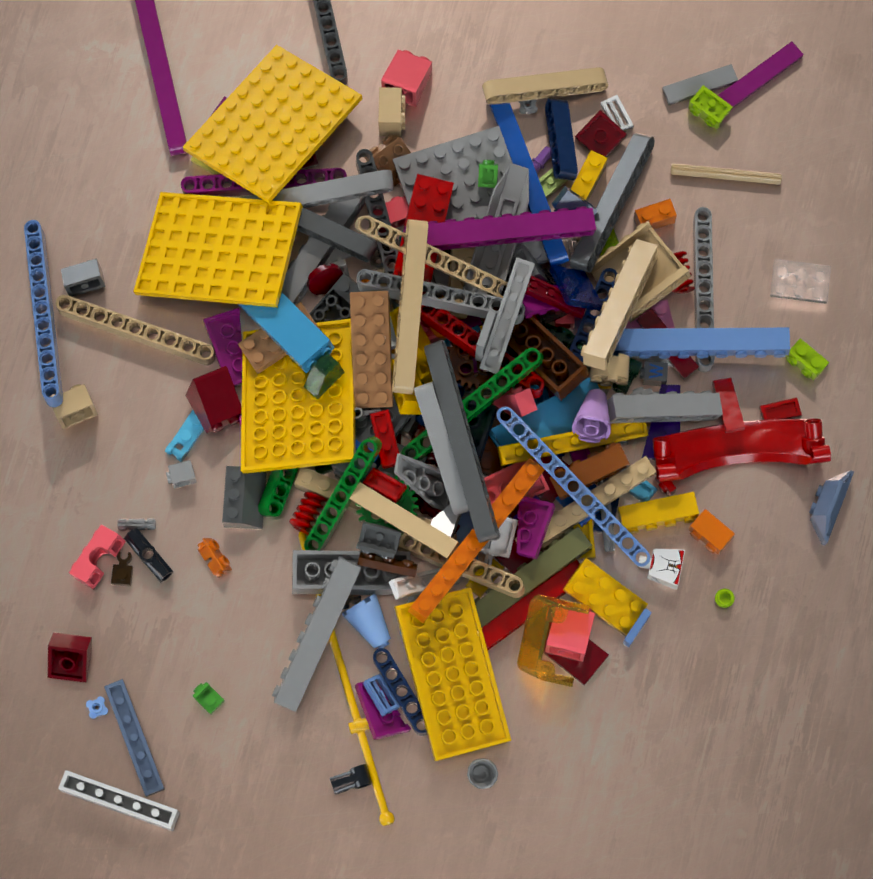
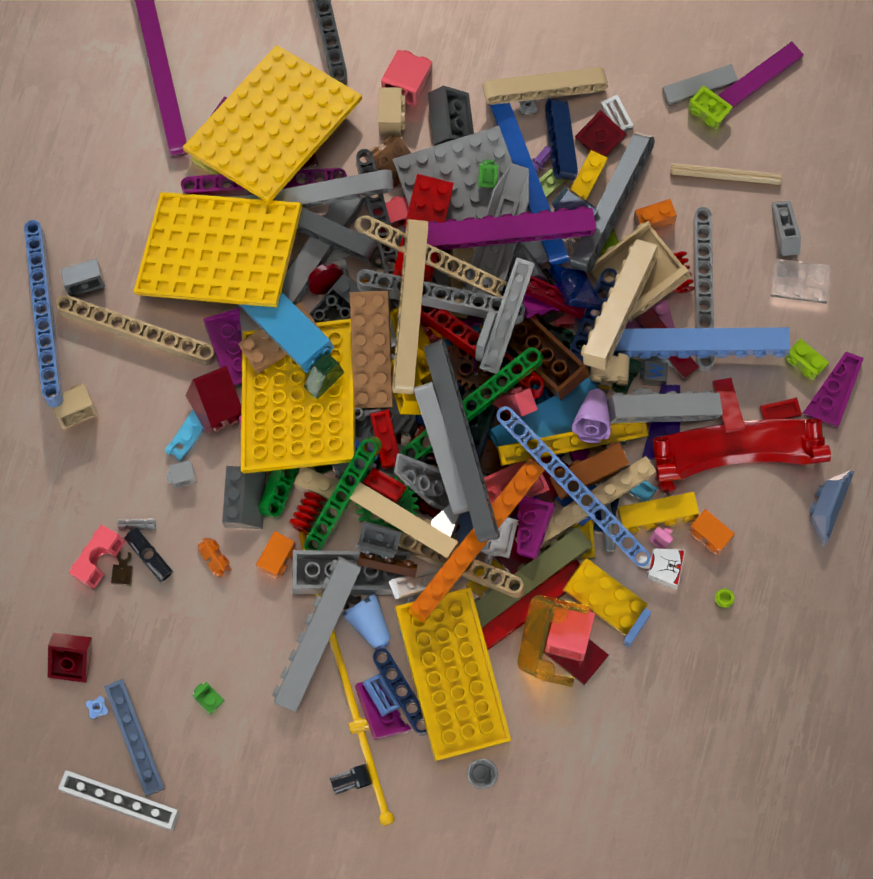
(276, 555): none -> orange brick
(449, 114): none -> dark grey slope
(661, 538): none -> bright pink tile
(786, 228): none -> light grey slope
(835, 392): none -> magenta wing

